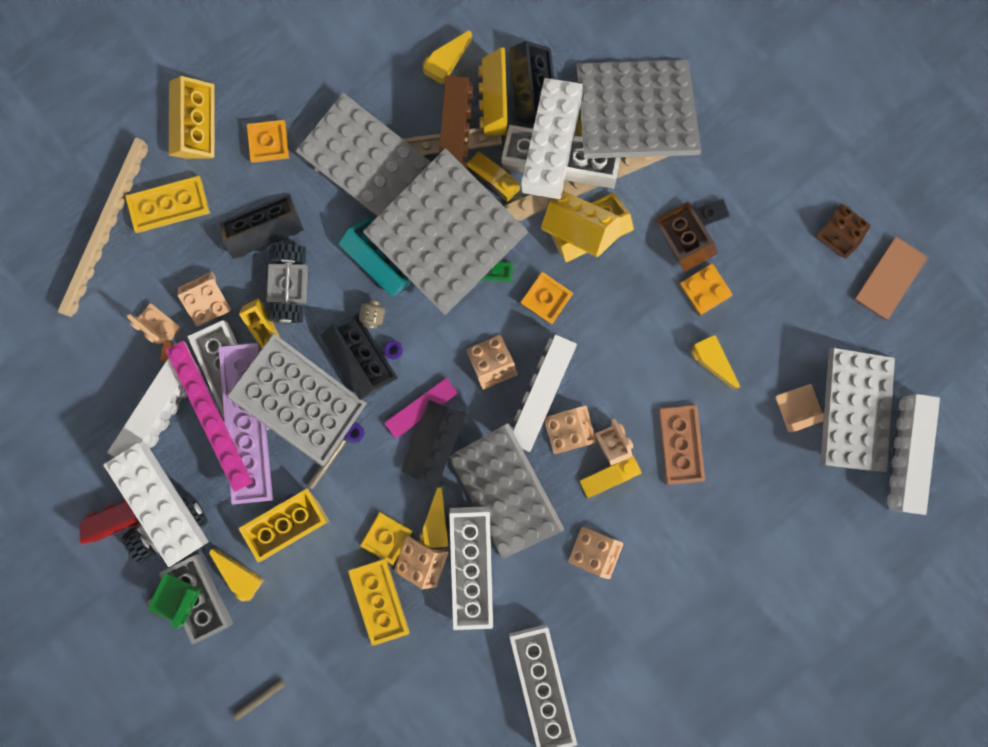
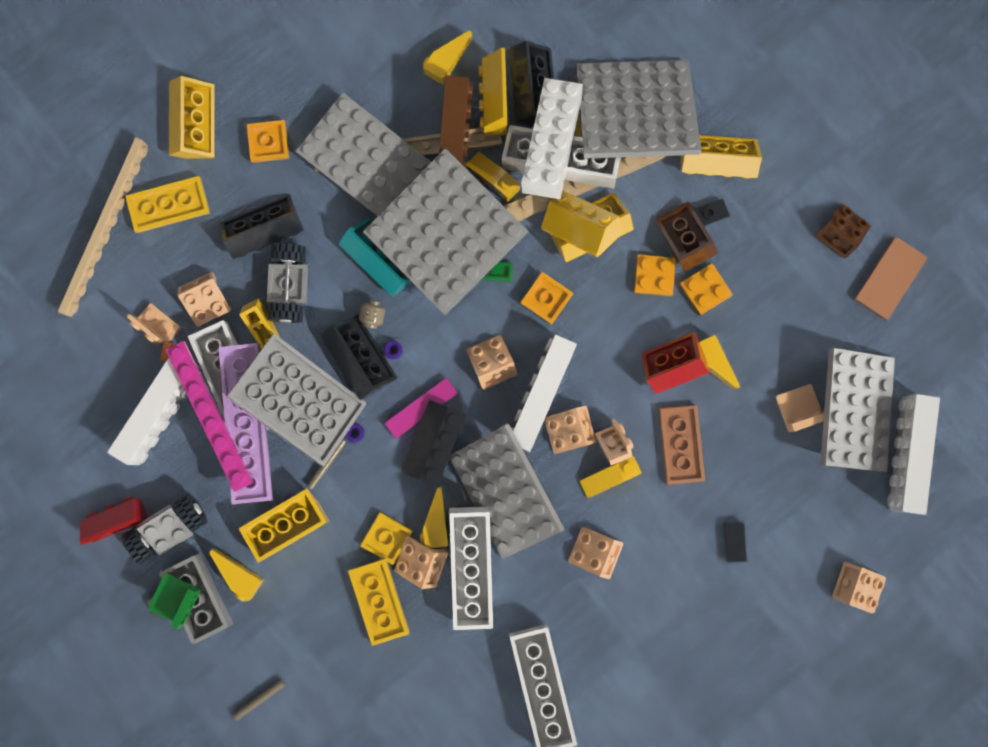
(156, 503): white brick -> none
(654, 275): none -> light orange plate
(674, 363): none -> red slope
(724, 157): none -> yellow slope
(735, 542): none -> black tile
(859, 587): none -> light nougat bracket

